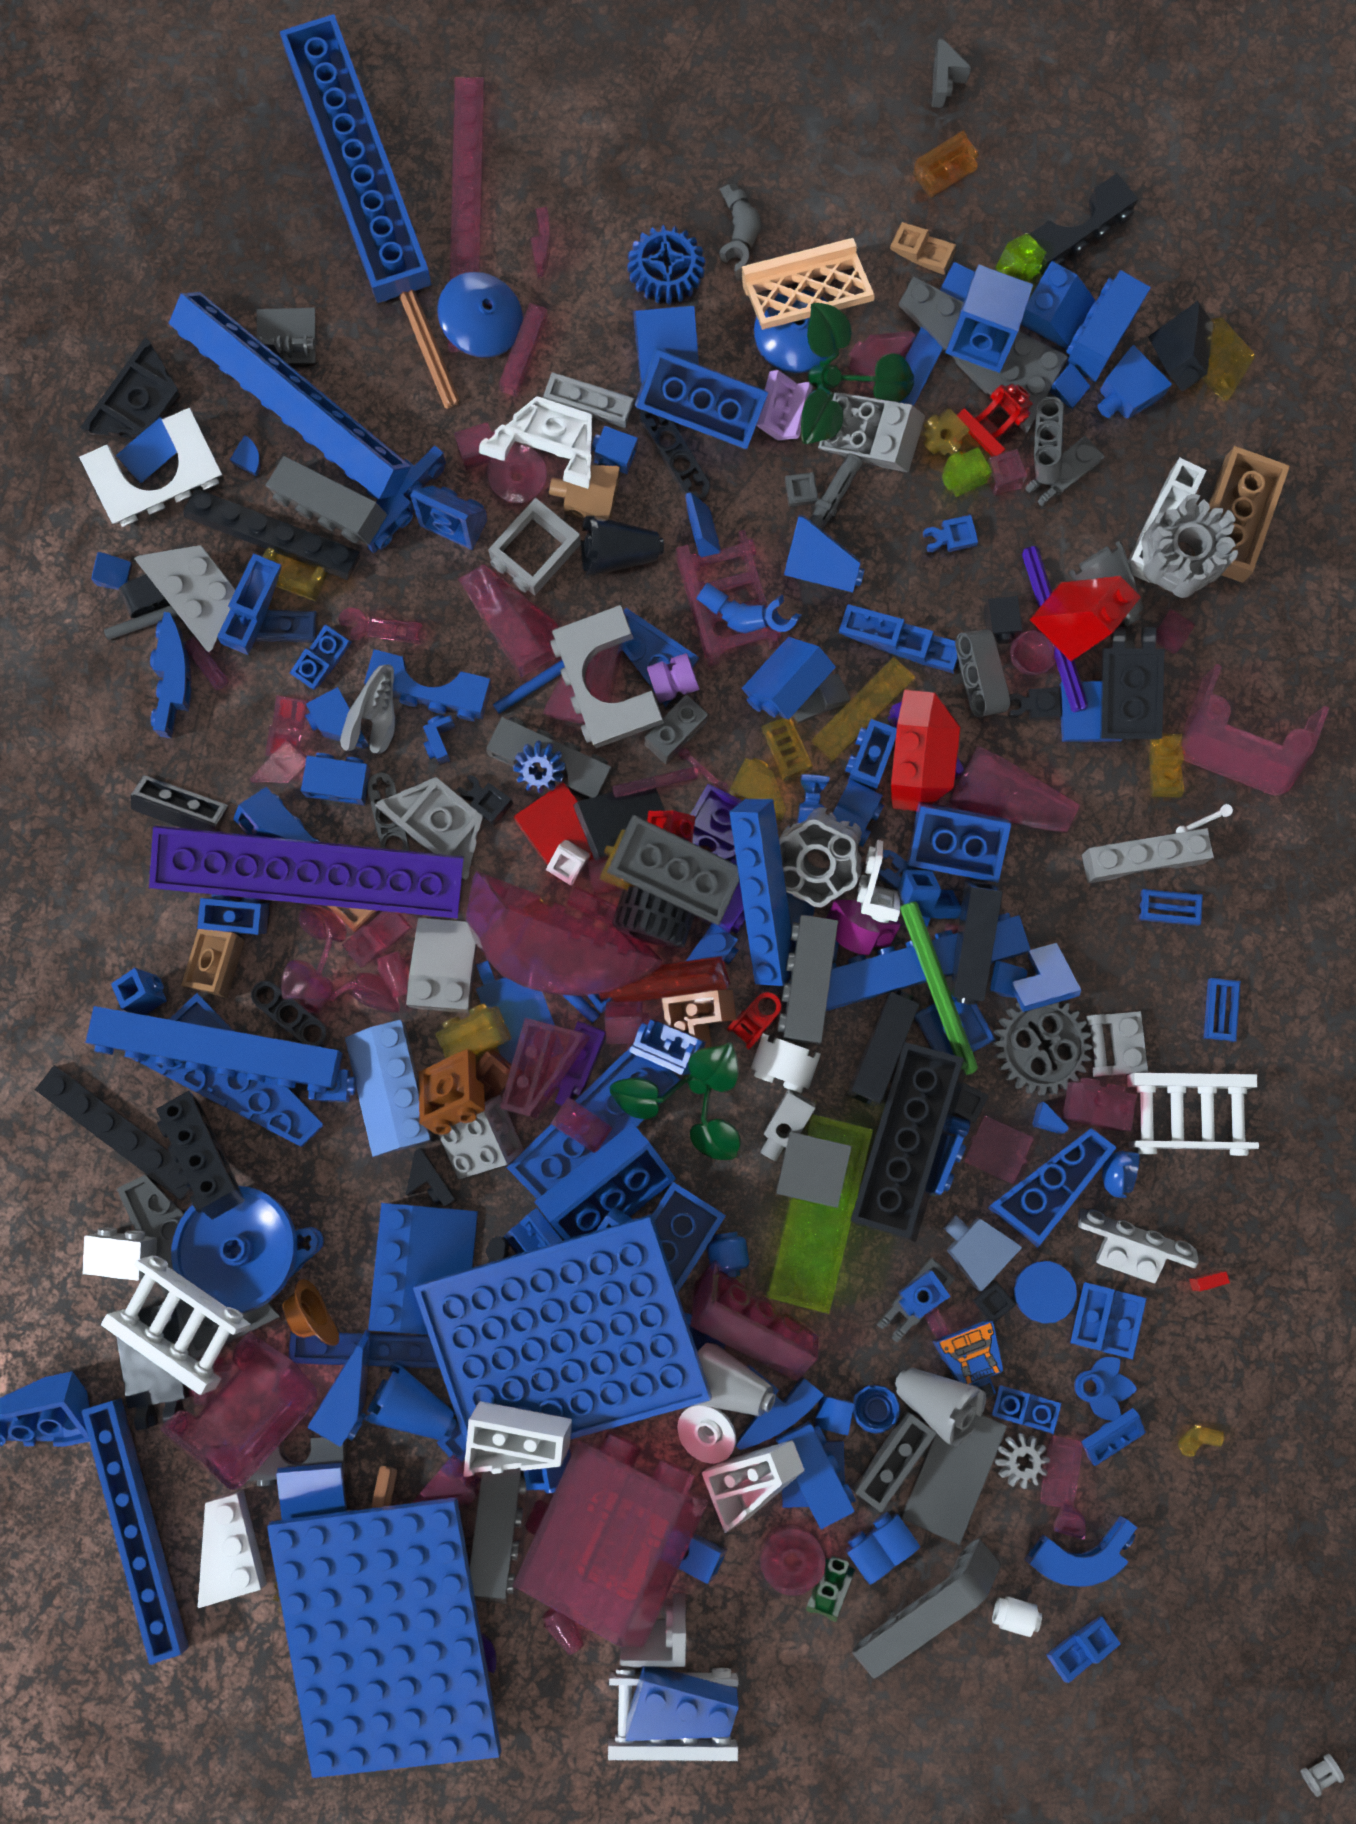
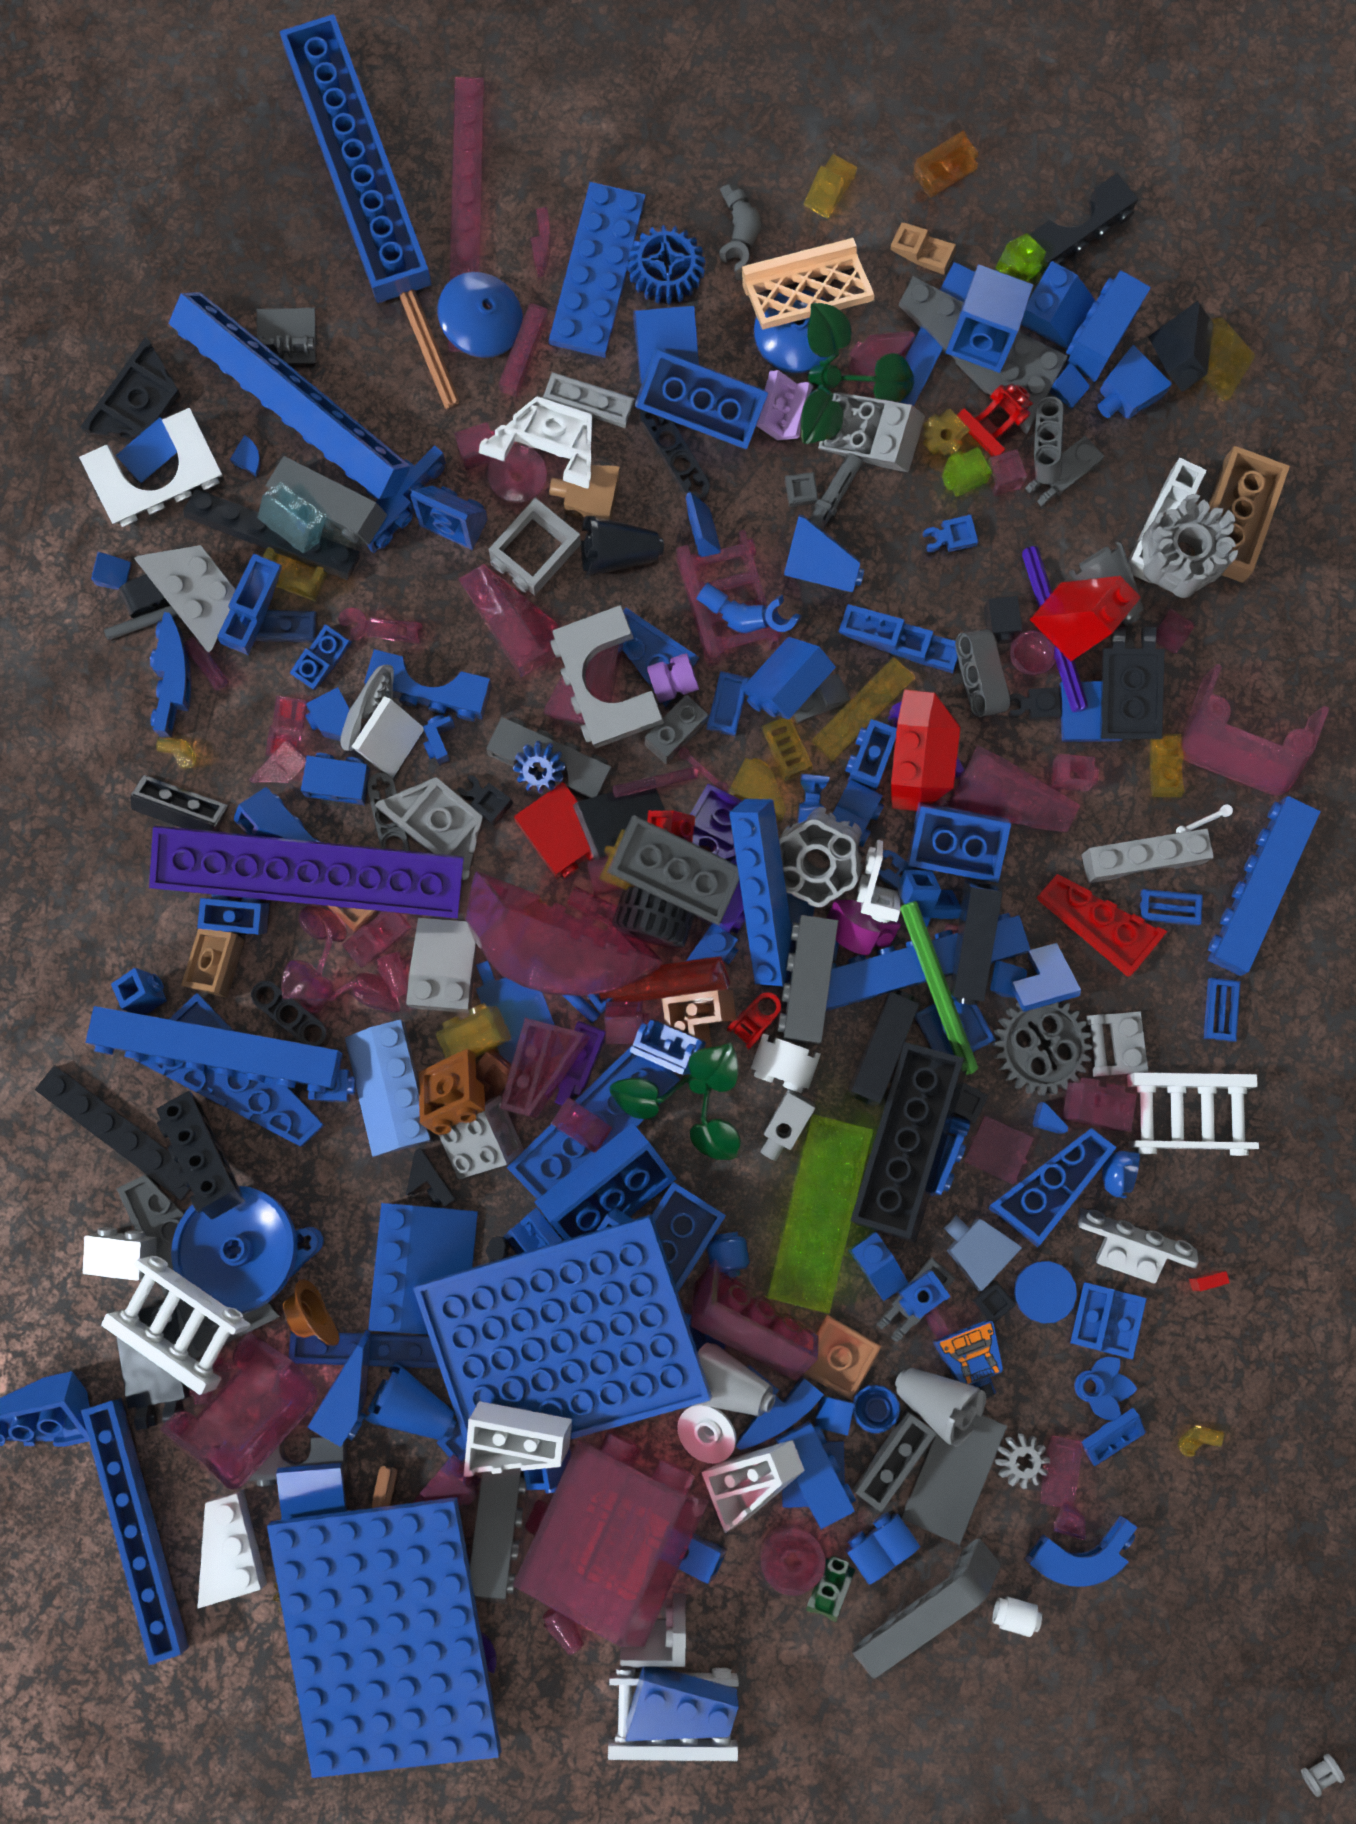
(181, 750): none -> clear yellow arm
(291, 517): none -> clear light blue brick
(388, 737): none -> white tile
(529, 687): blue bar -> none
(568, 862): slope -> none
(597, 269): none -> blue plate
(614, 449): blue brick -> none
(727, 703): none -> blue tile
(813, 1169): dark grey tile -> none
(830, 185): none -> clear yellow slope
(842, 1357): none -> nougat tile
(878, 1265): none -> blue slope
(948, 68): dark grey slope -> none
(1026, 1409): blue slope -> none
(1083, 765): none -> clear pink brick
(1083, 1648): blue slope -> none
(1111, 931): none -> red wing
(1263, 885): none -> blue brick

